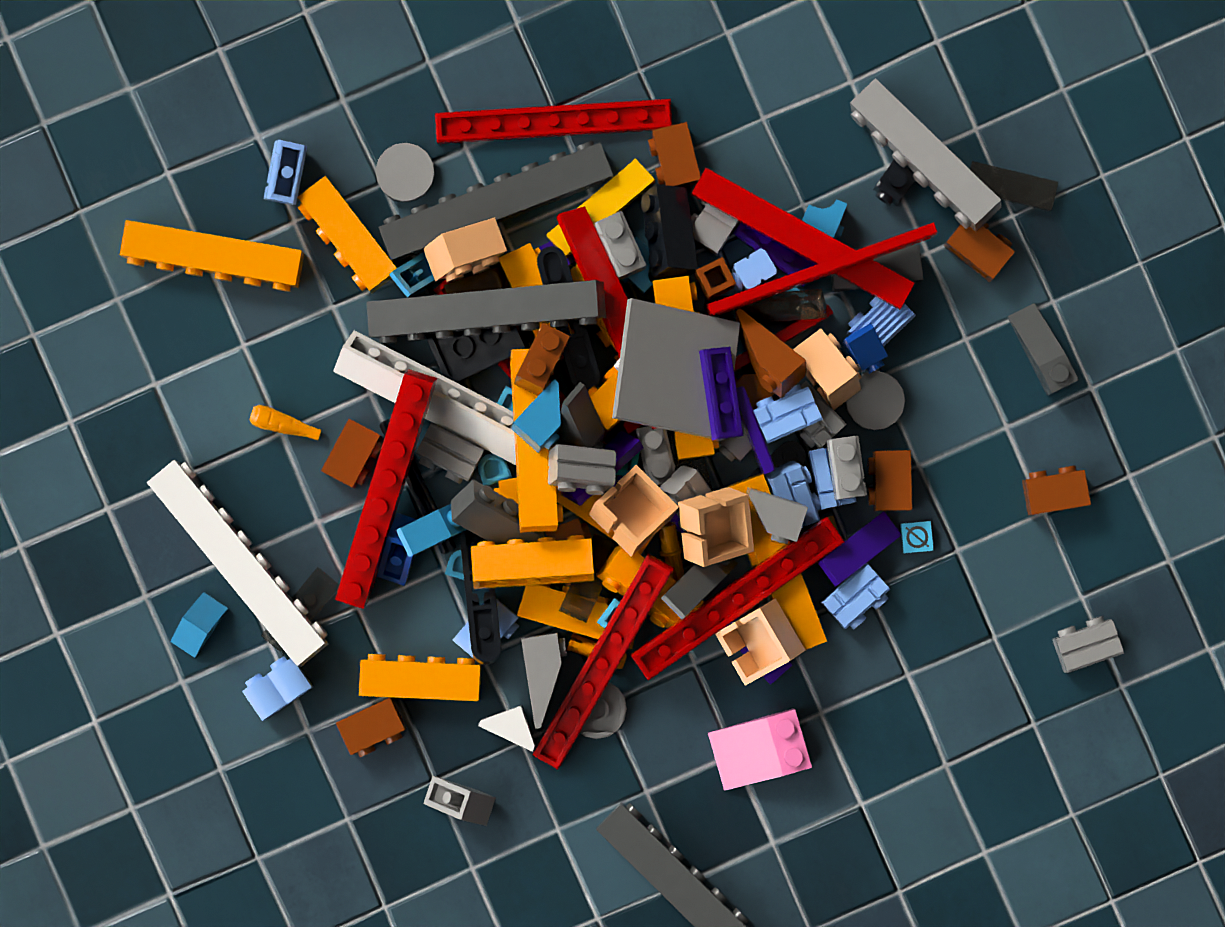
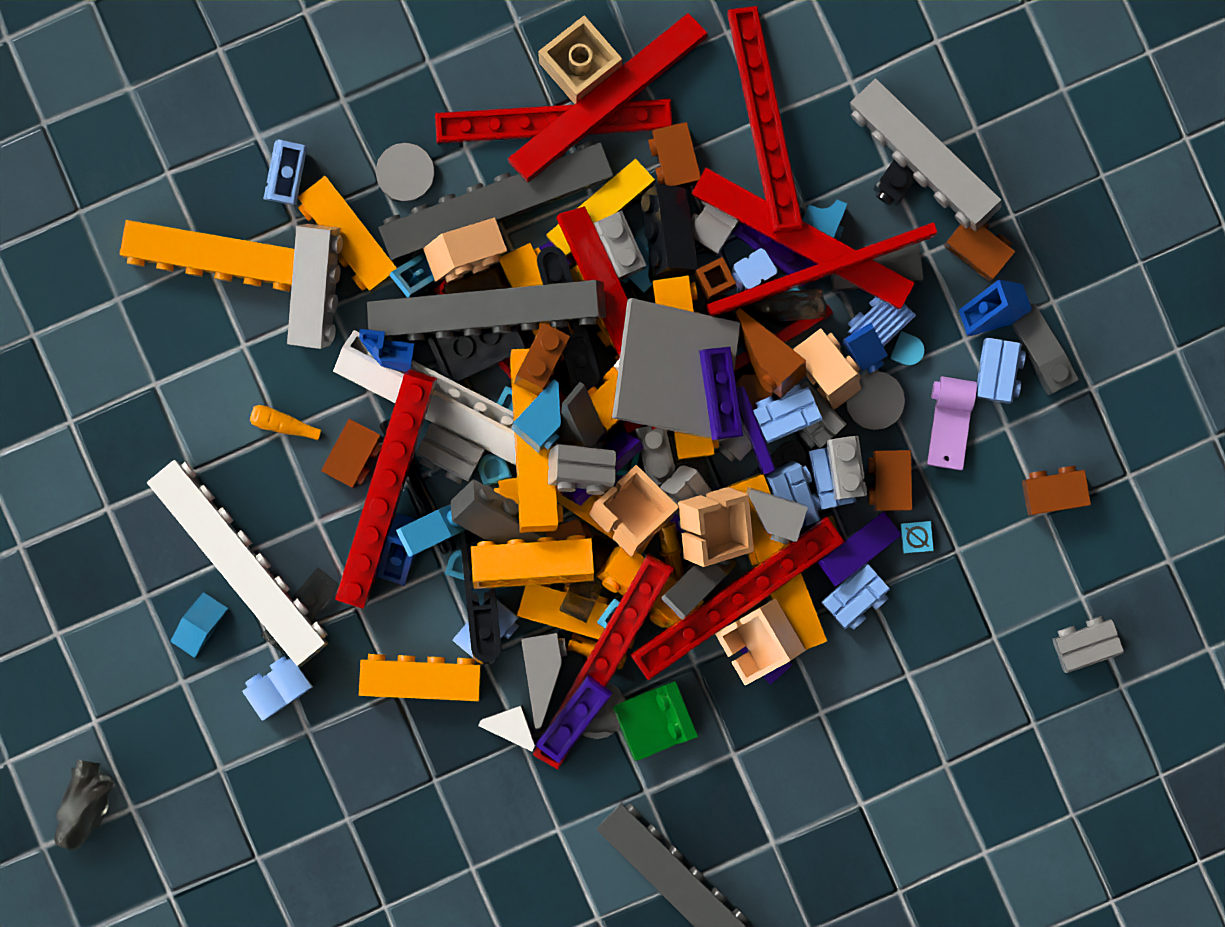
(82, 804): none -> clear smoke animal
(314, 286): none -> brick
(372, 726): dark orange brick -> none
(388, 353): none -> blue slope
(459, 801): light grey slope -> none
(573, 719): none -> dark purple tile
(579, 59): none -> tan brick
(607, 97): none -> red tile
(654, 721): none -> green bracket
(760, 749): bright pink slope -> none
(765, 120): none -> red tile
(907, 350): none -> medium azure tile
(951, 422): none -> lavender door
(995, 307): none -> blue slope
(999, 370): none -> light blue brick
(1017, 186): clear smoke tile -> none

